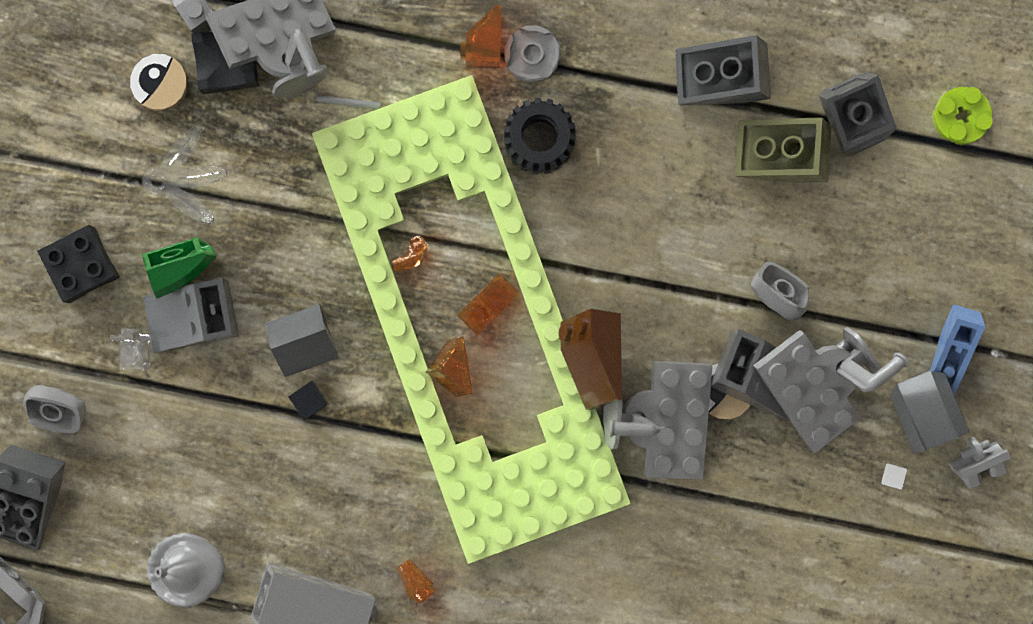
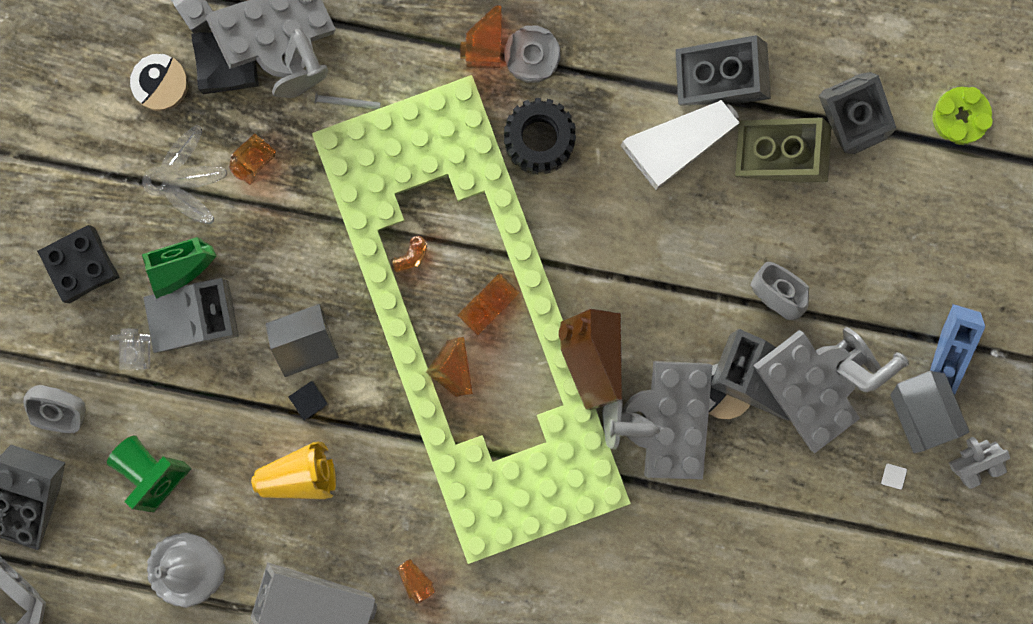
(151, 477): none -> green plant
(251, 158): none -> clear orange bracket
(297, 475): none -> yellow cone
(675, 144): none -> white slope

